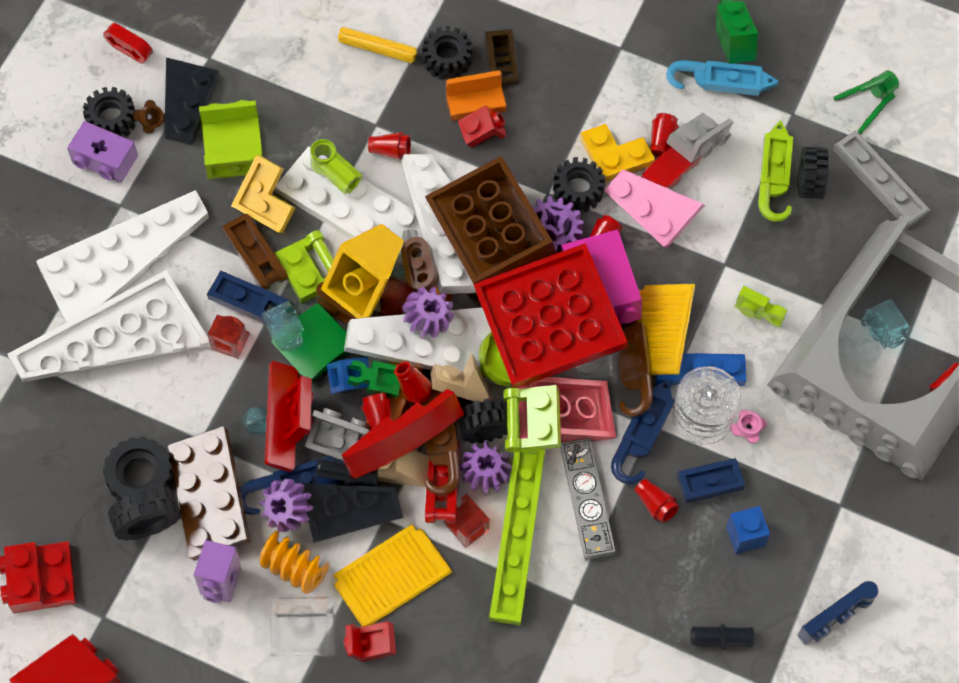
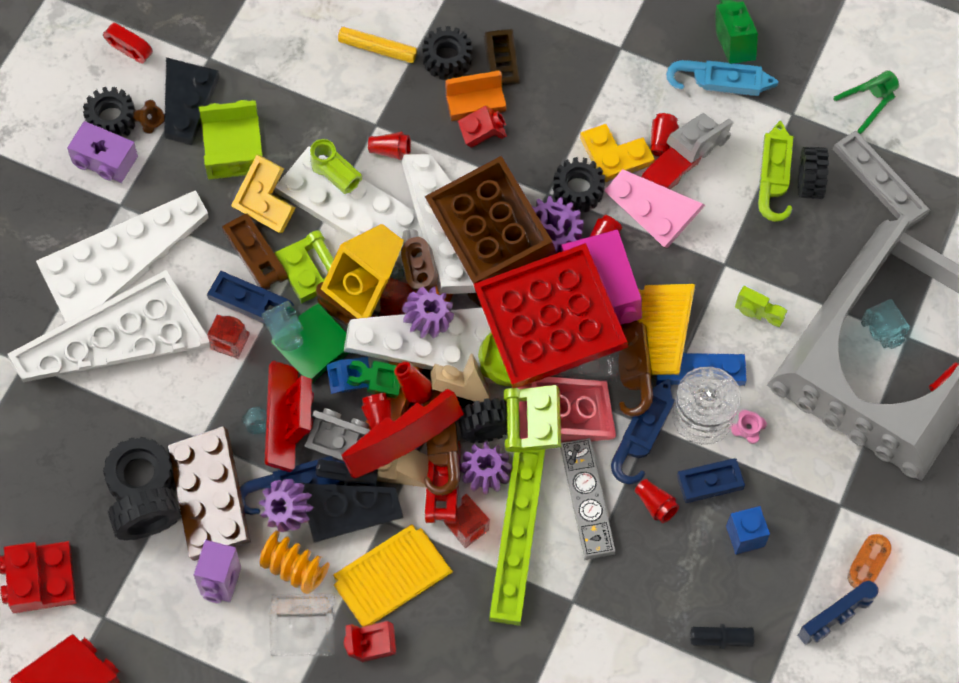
(863, 558): none -> clear orange beam

